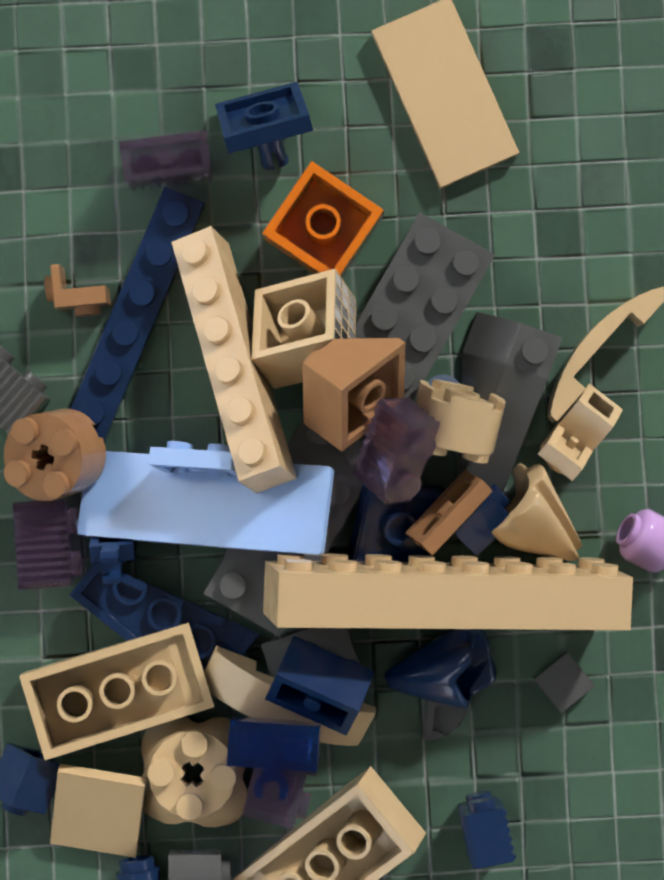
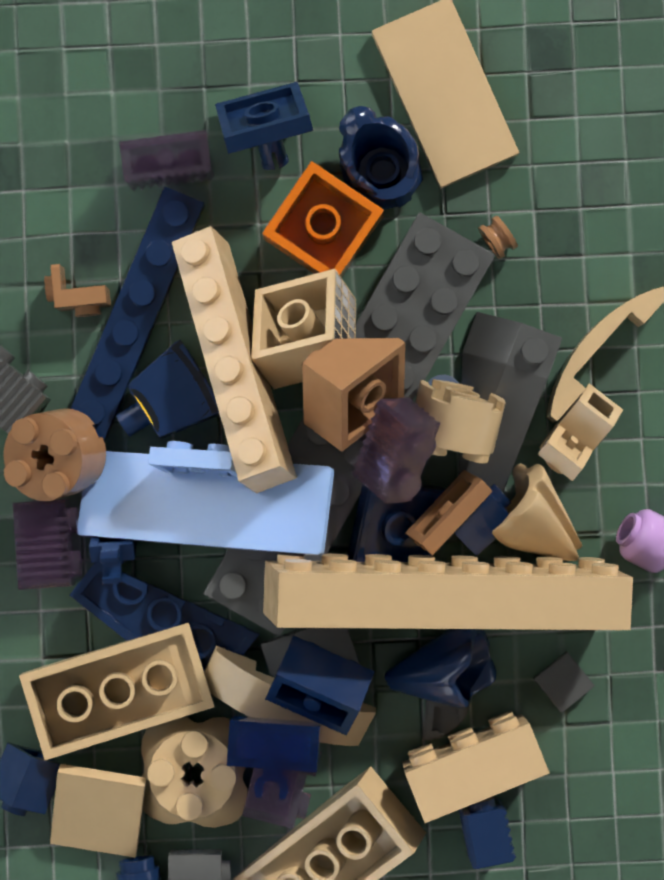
(169, 395): none -> dark blue torso
(379, 158): none -> dark blue piece
(474, 766): none -> tan piece
(498, 237): none -> medium nougat bush

